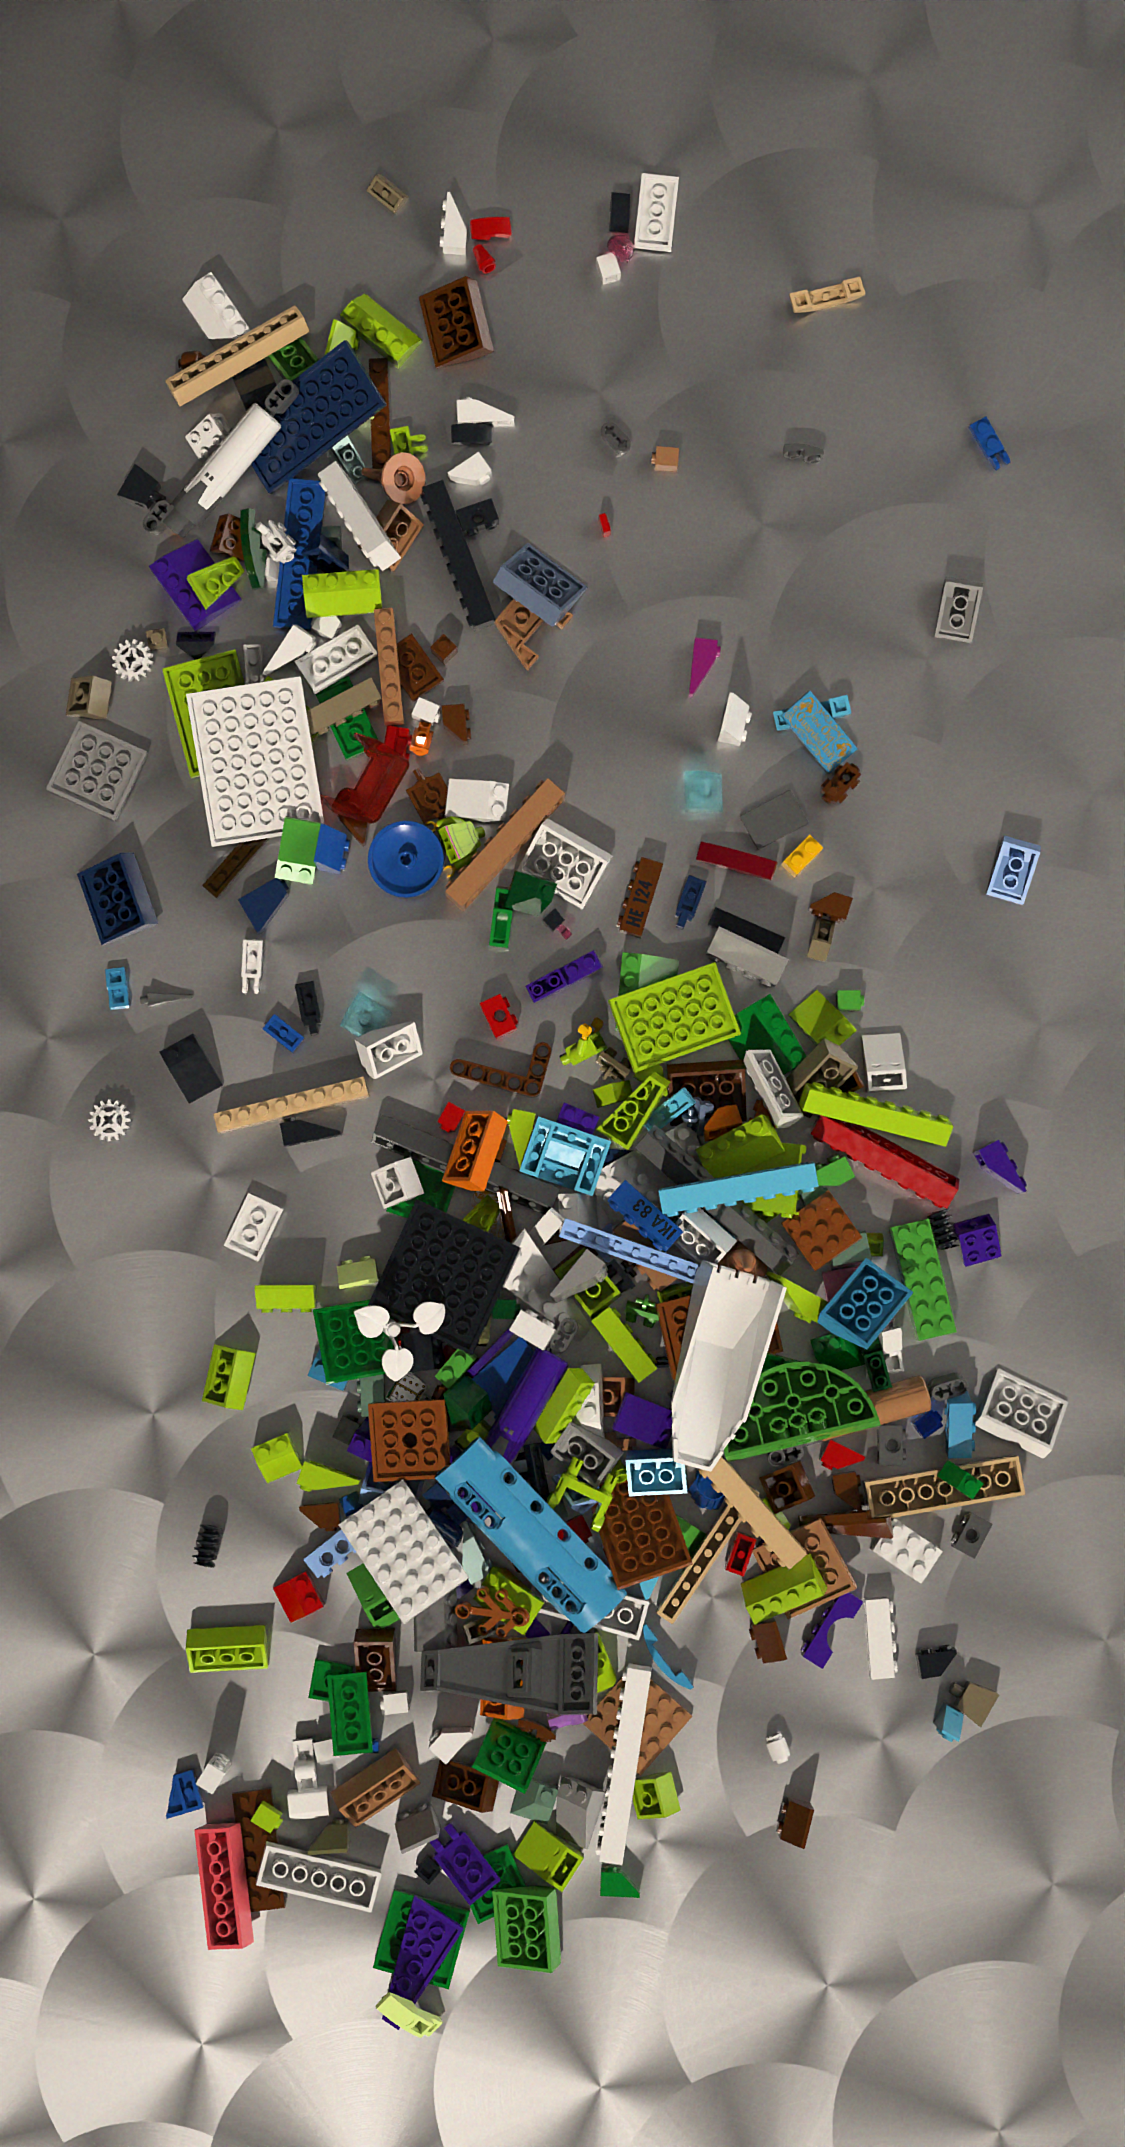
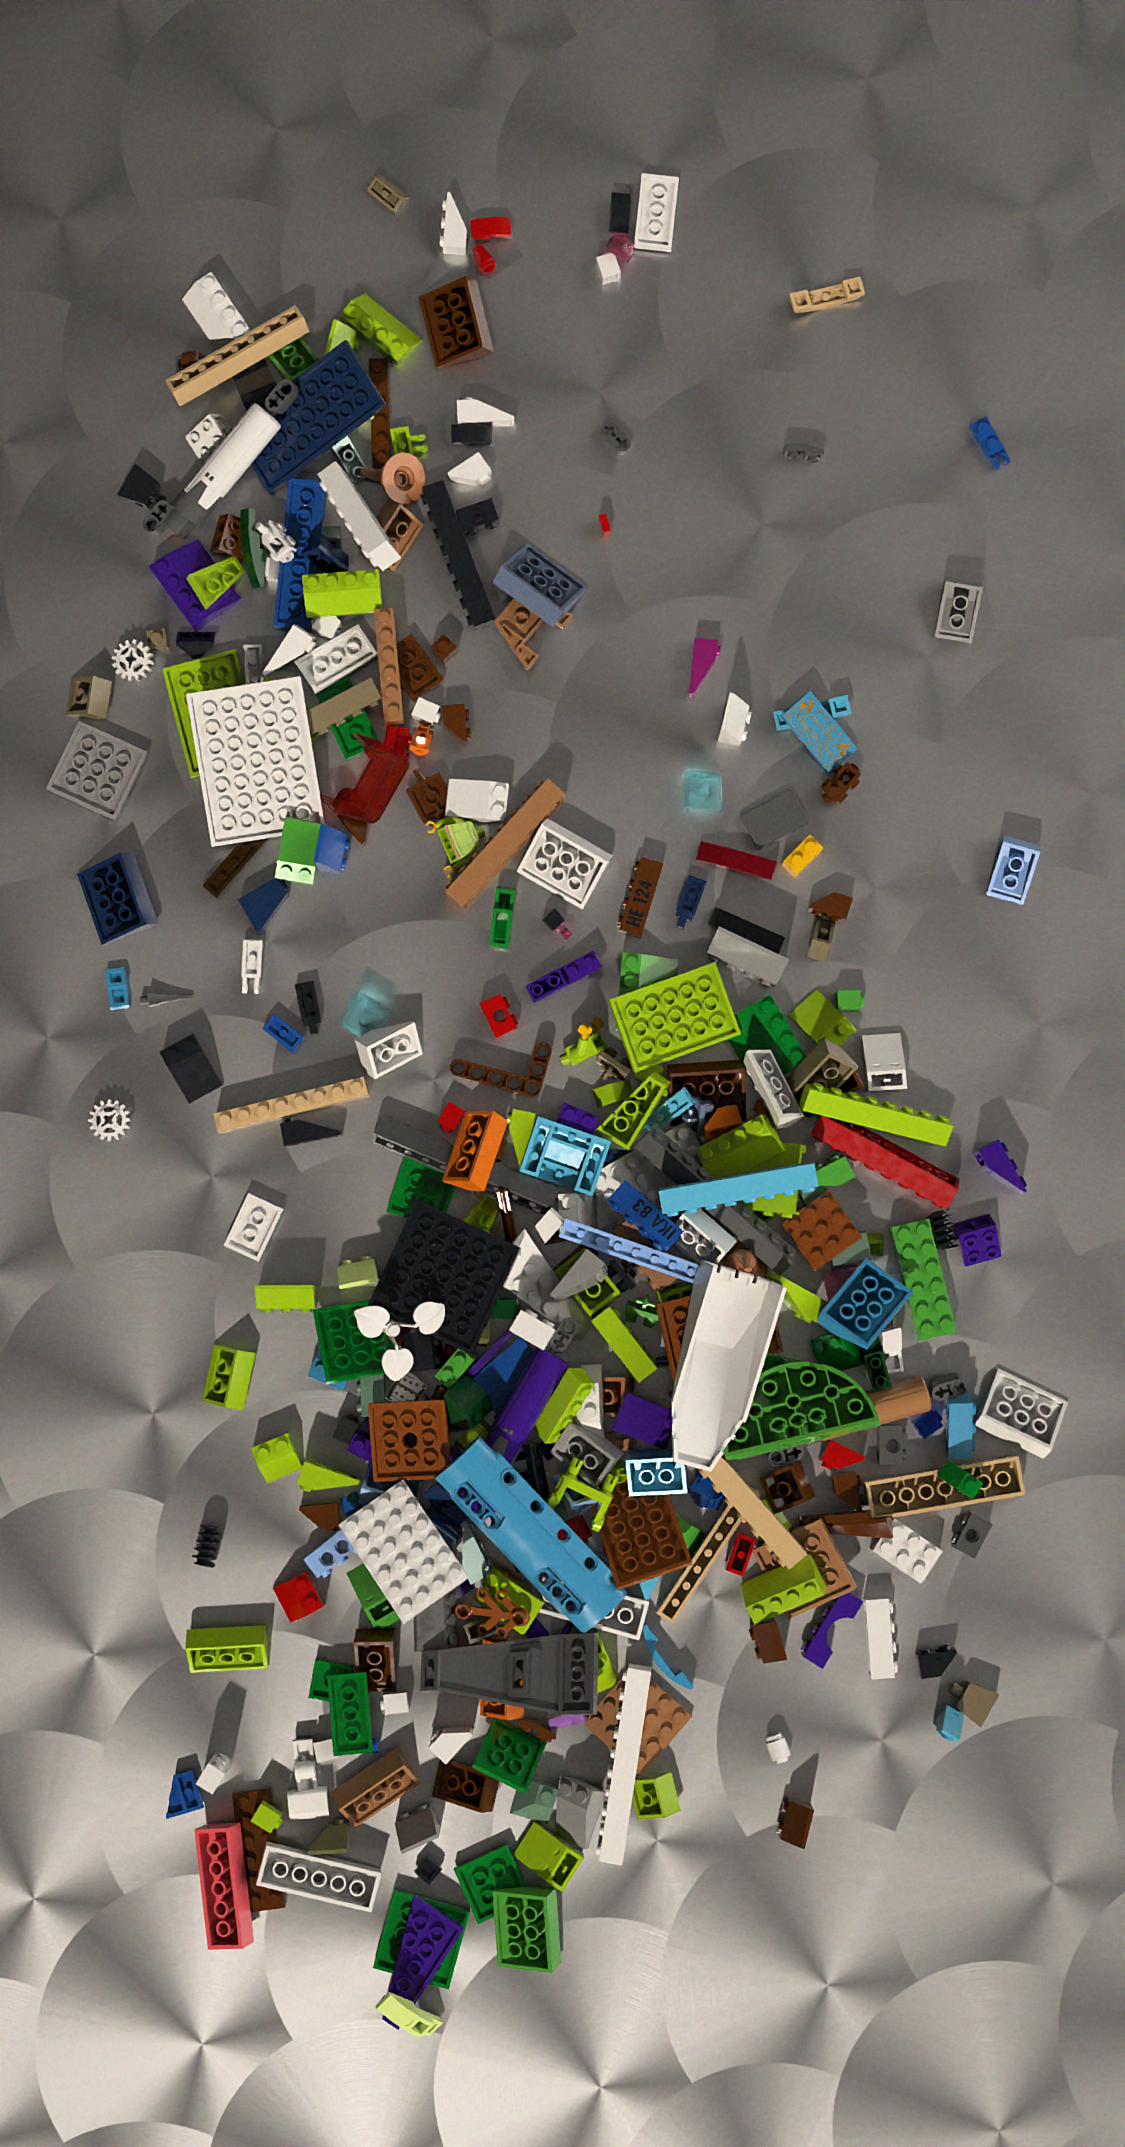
(397, 1182): white slope -> none
(406, 859): blue dish -> none
(464, 1865): dark purple tile -> none
(529, 893): dark green slope -> none
(616, 1883): green slope -> none
(665, 458): medium nougat brick -> none

